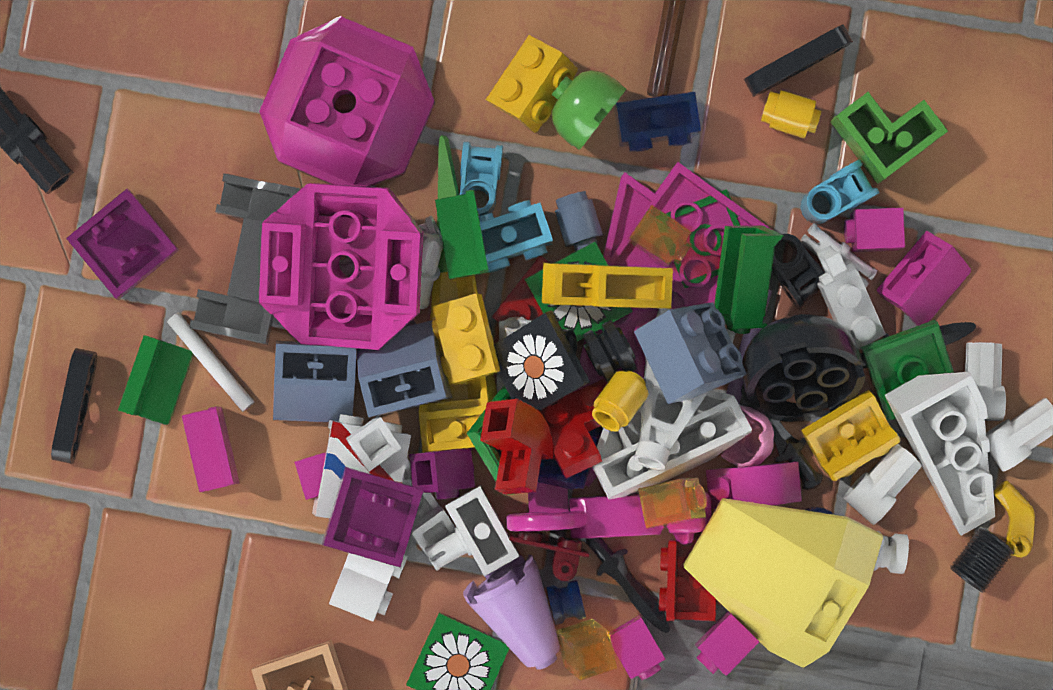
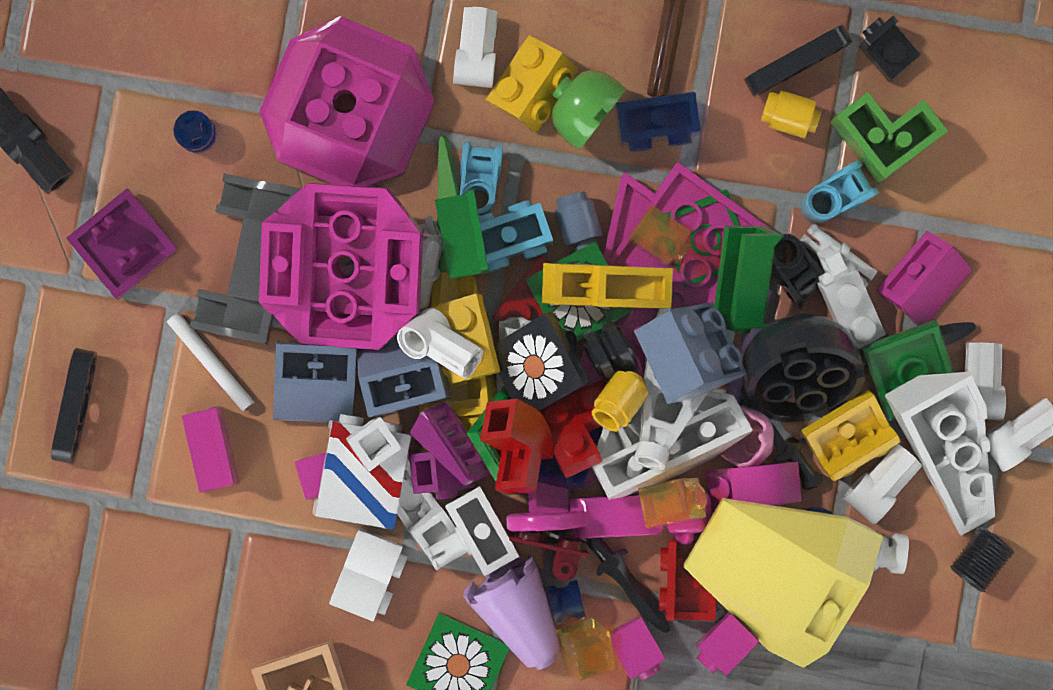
(156, 380): green panel -> none
(188, 127): none -> clear blue wheel
(372, 517): magenta plate -> none
(431, 336): none -> white piece
(448, 442): none -> magenta slope
(475, 58): none -> white piece
(875, 230): dark pink brick -> none
(888, 47): none -> black bracket
(1021, 519): yellow arm -> none

